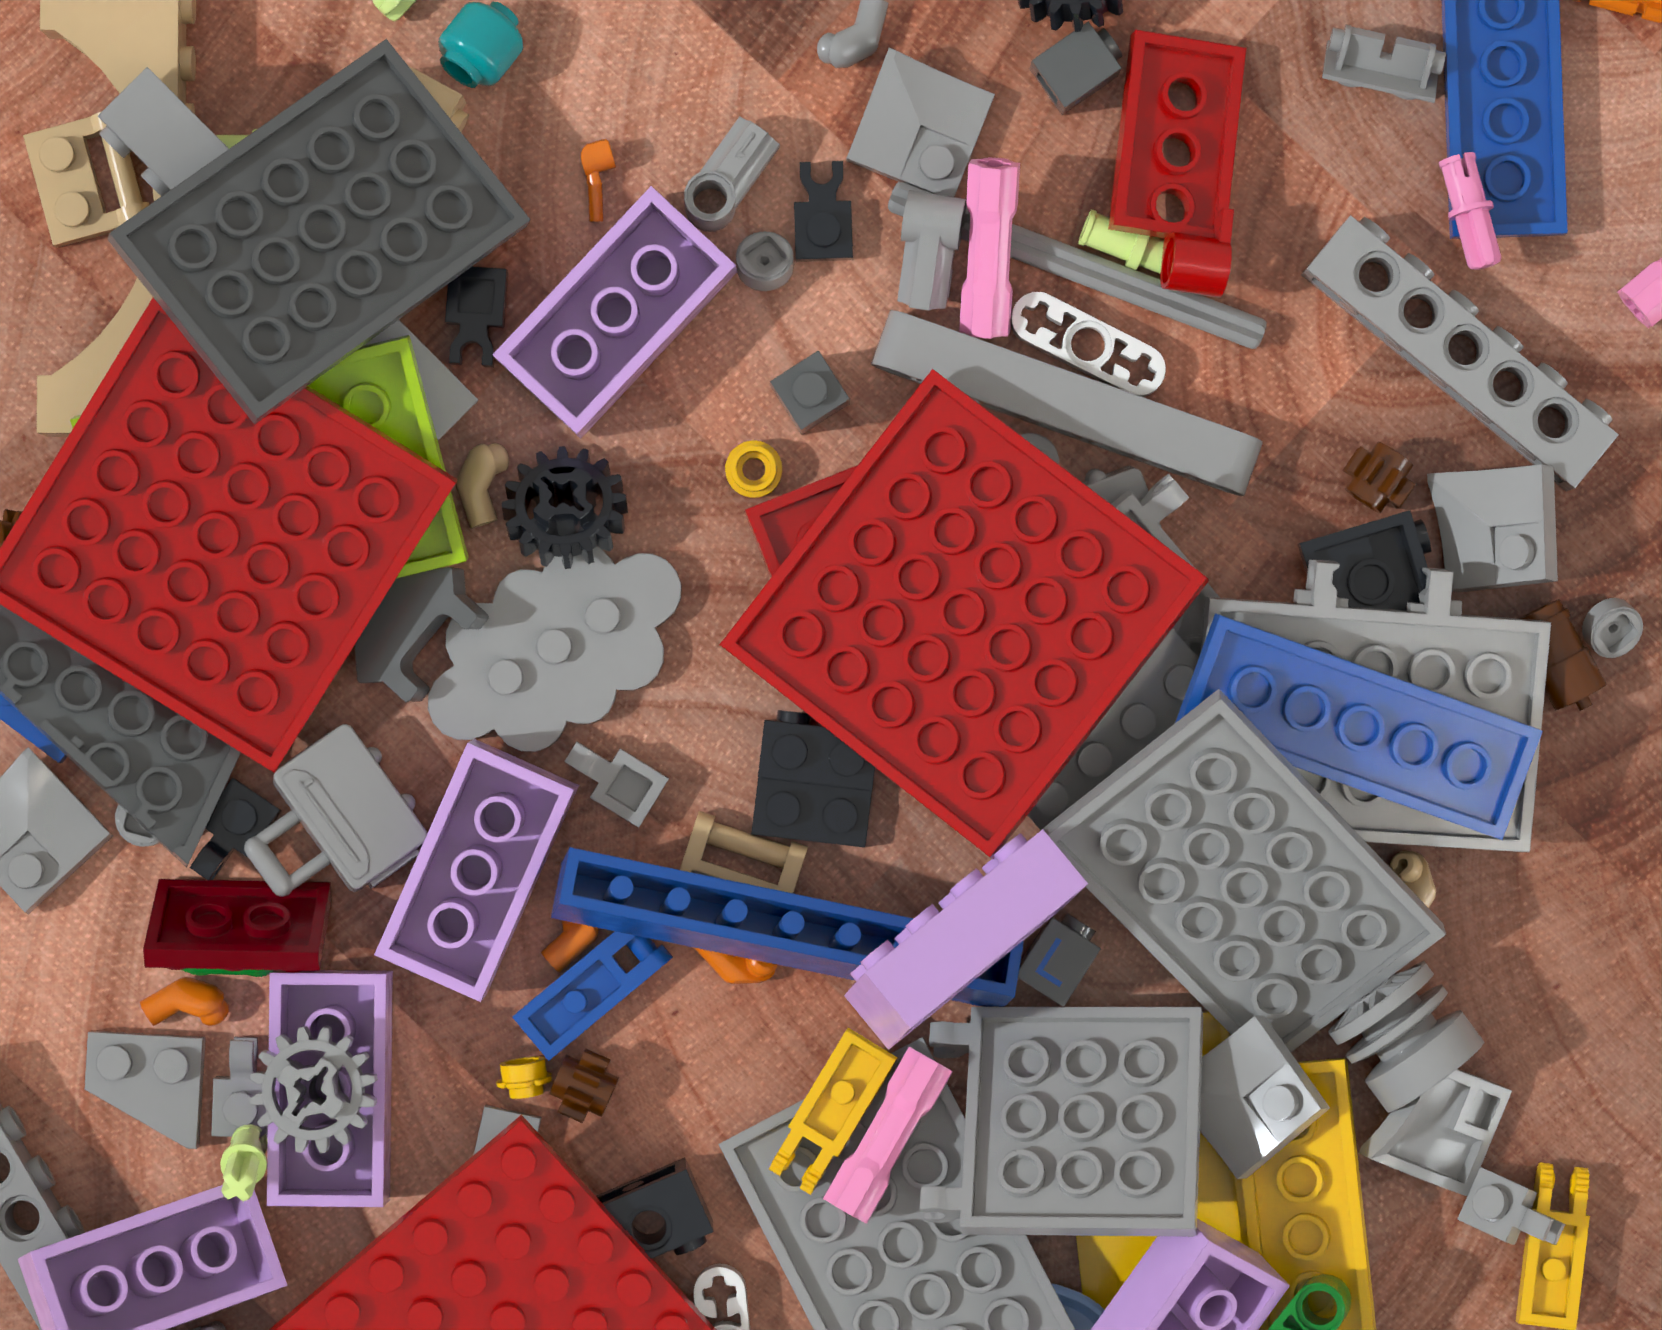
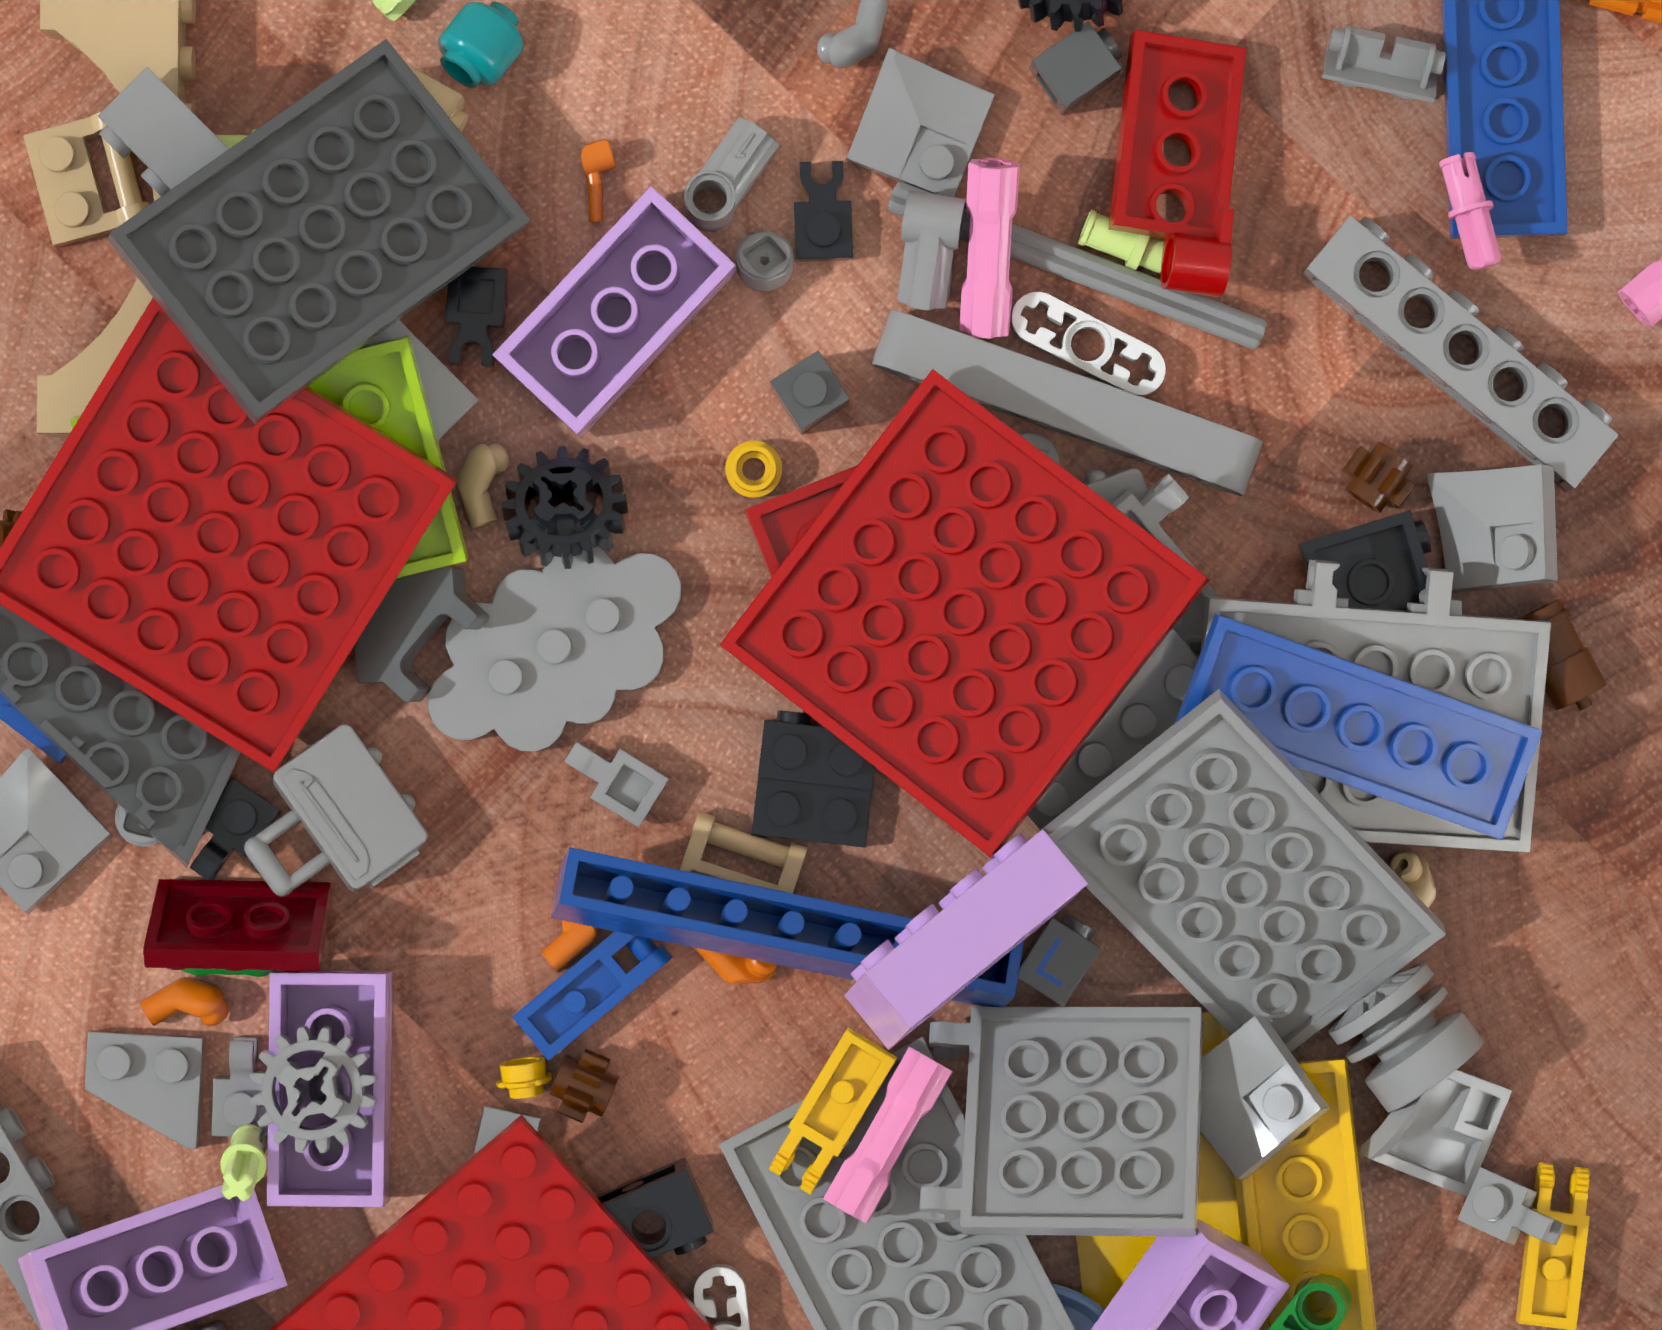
(476, 869): lavender brick -> none
(1612, 627): light grey tile -> none

